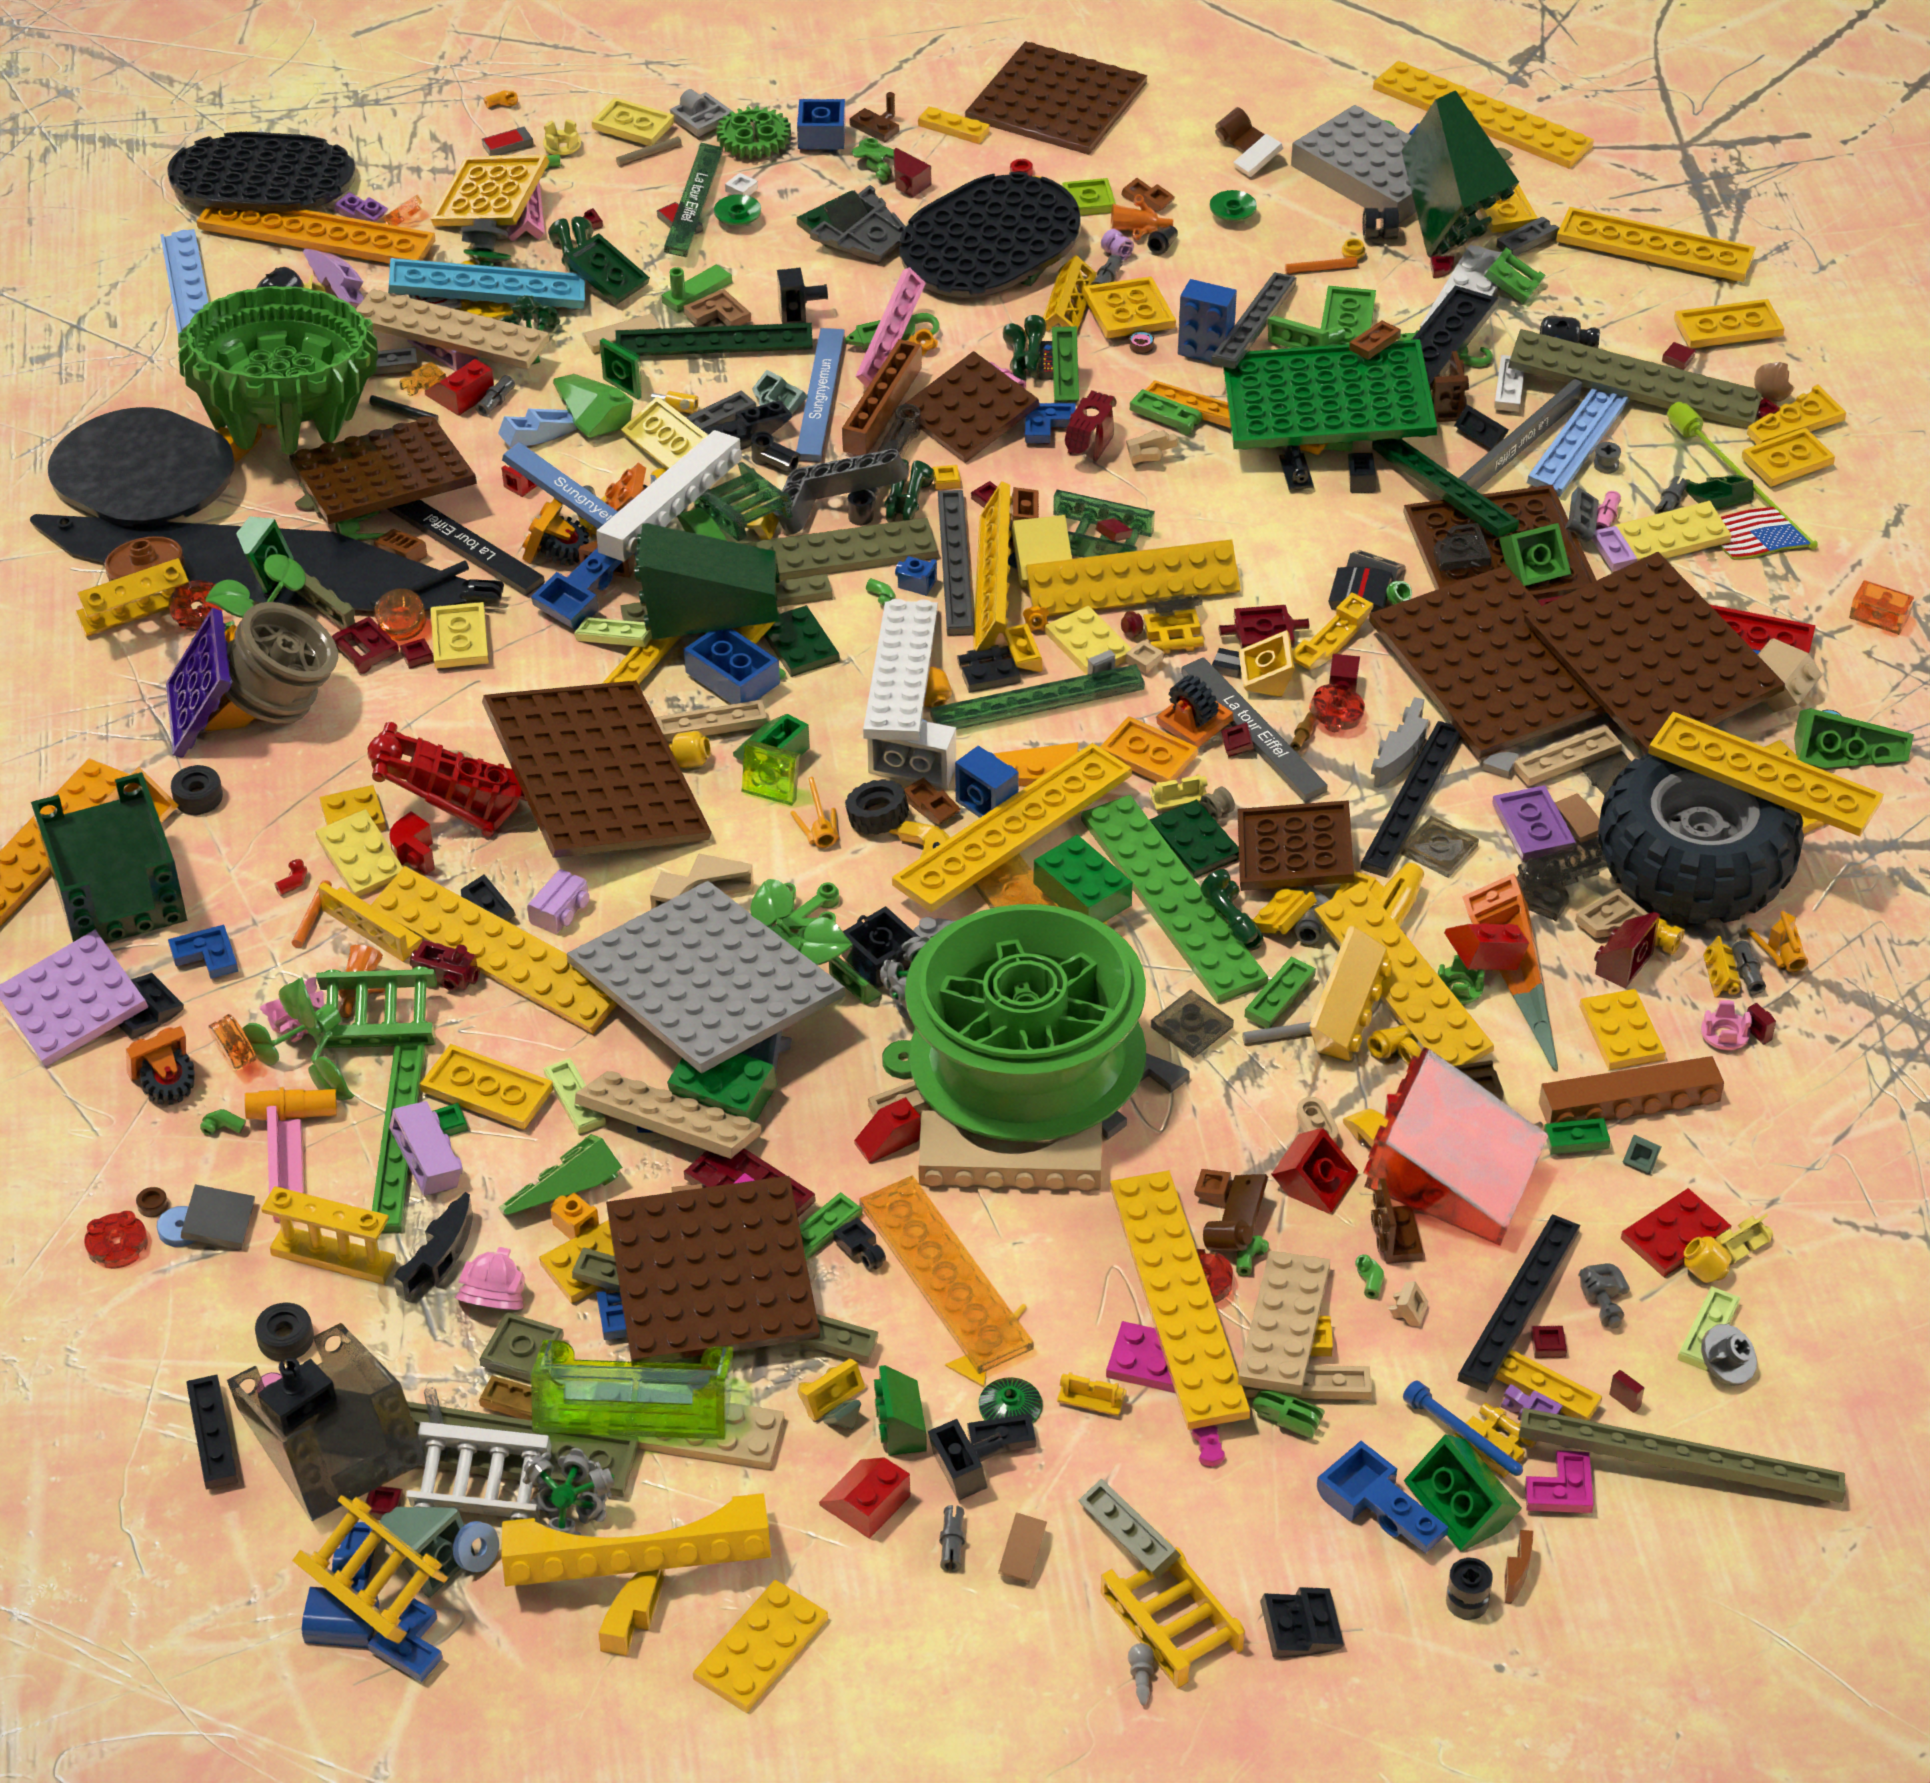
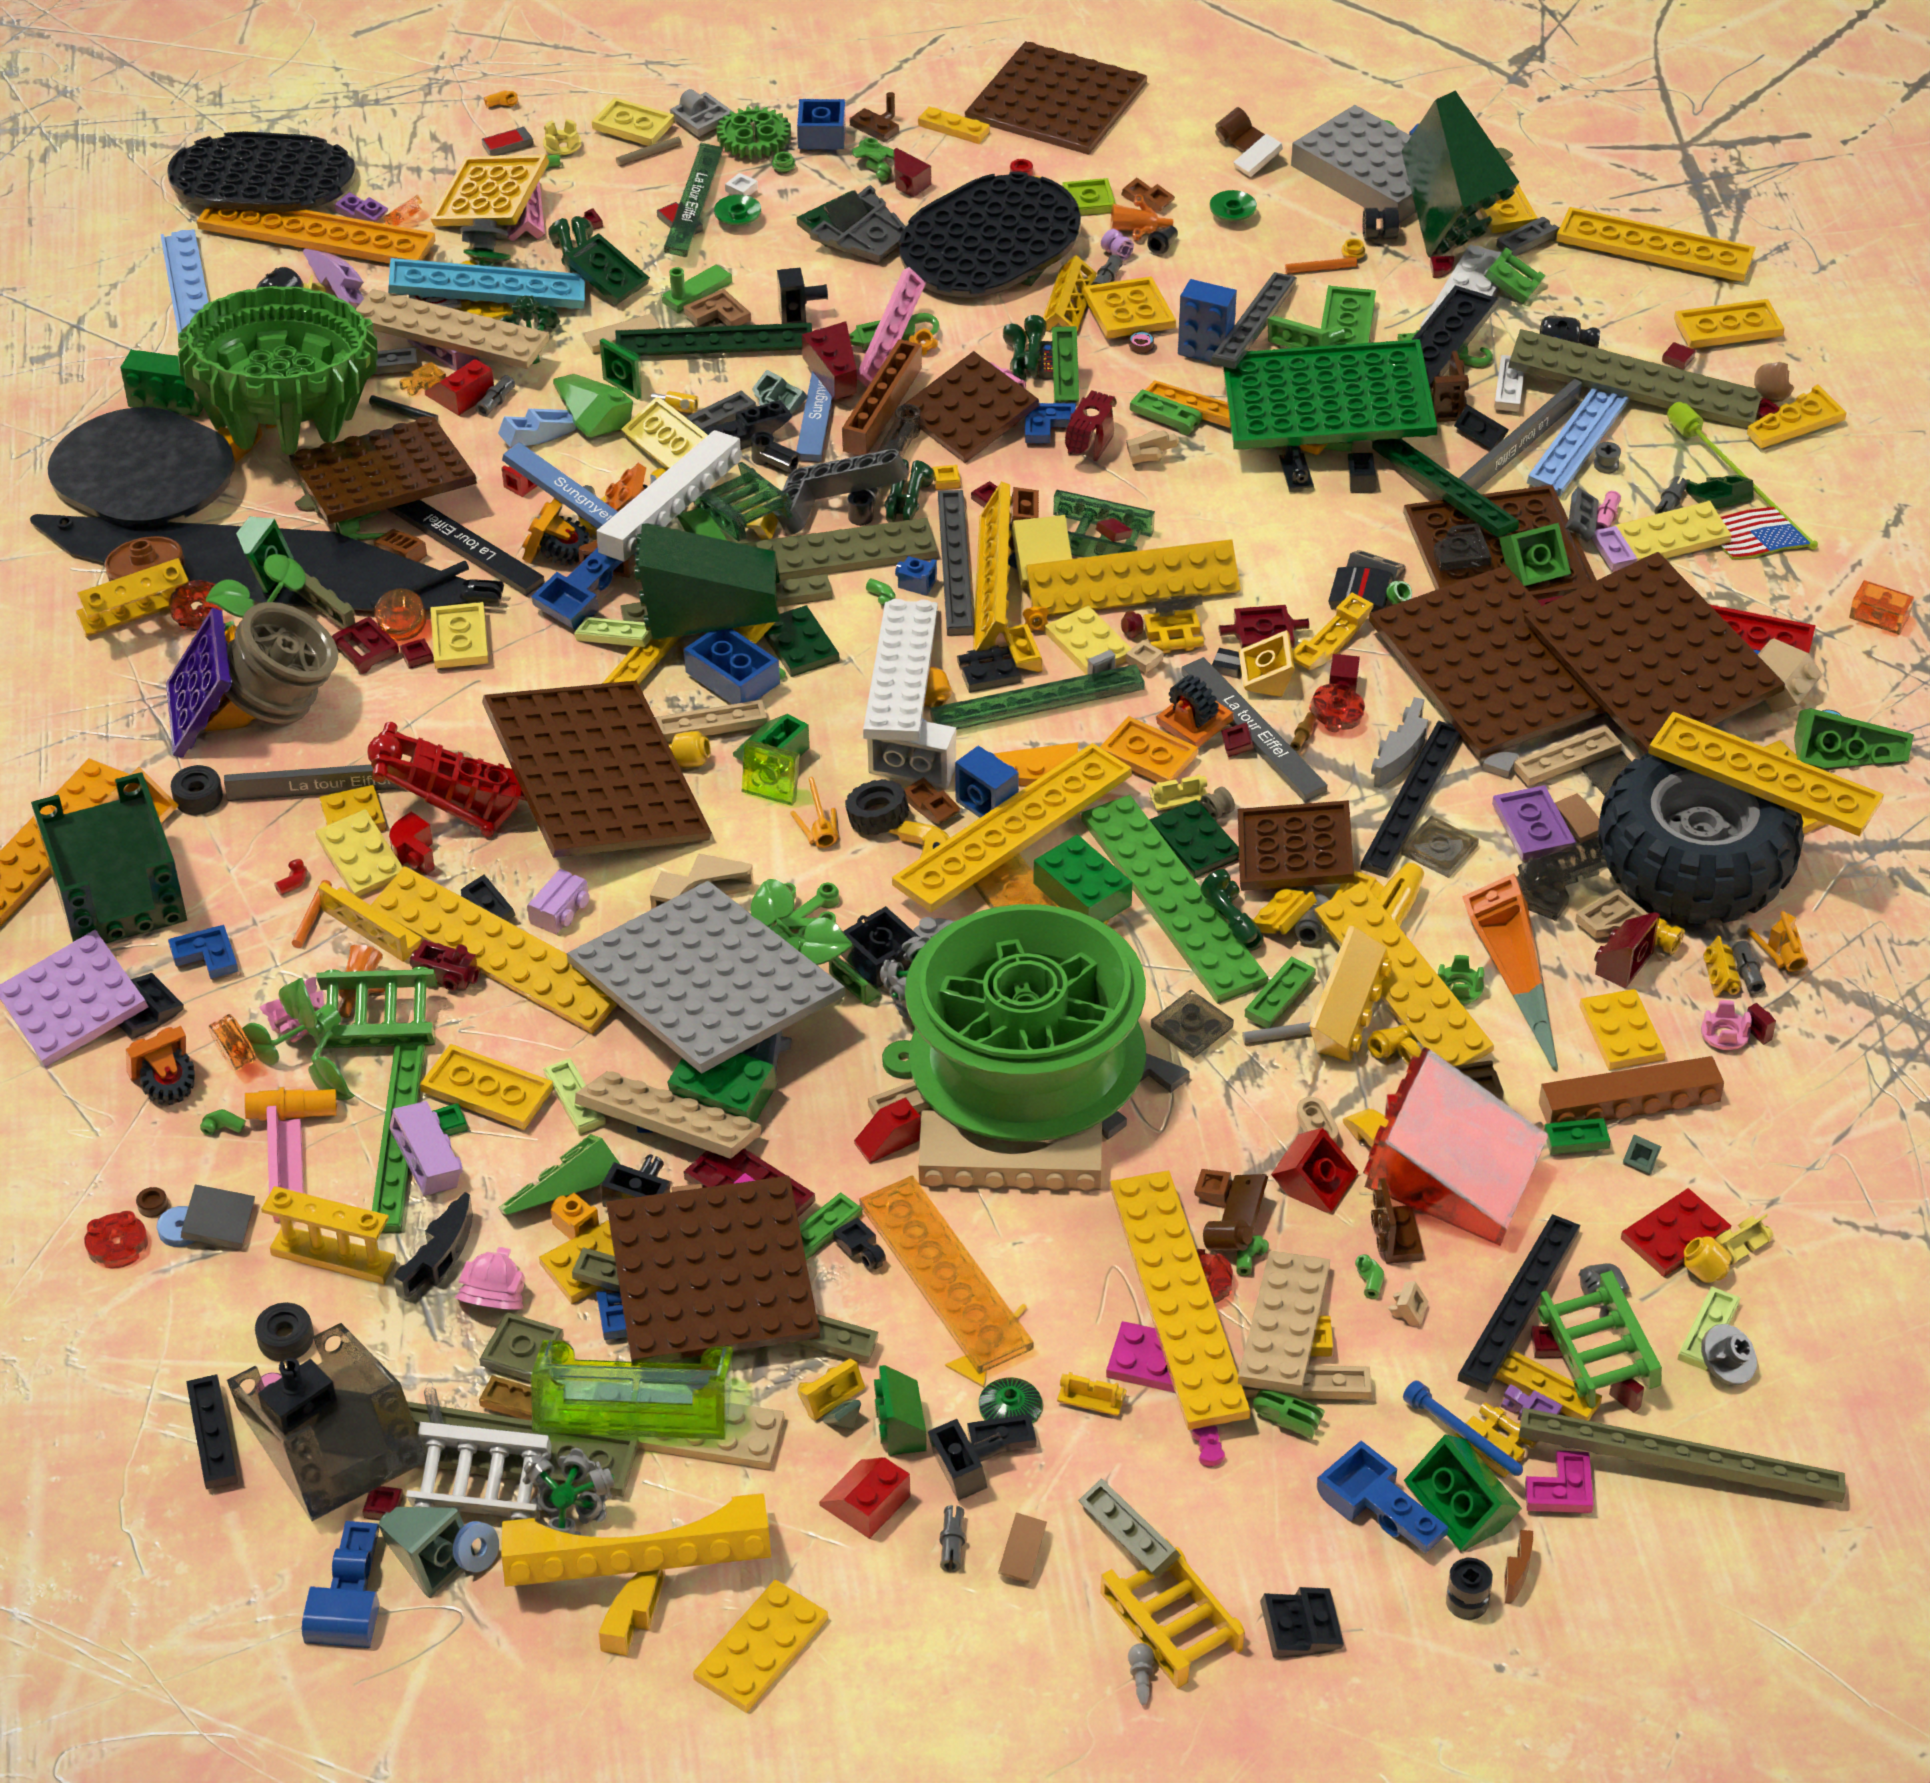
(155, 382): none -> green brick
(301, 782): none -> dark grey tile
(340, 1582): yellow fence -> none
(412, 1653): blue plate -> none
(627, 1182): none -> black brick
(783, 162): none -> bright green plate
(831, 359): none -> dark red wedge
(1375, 339): dark orange plate -> none
(1488, 945): red slope -> none
(1494, 116): yellow plate -> none
(1620, 1317): none -> bright green fence
(1788, 457): yellow plate -> none

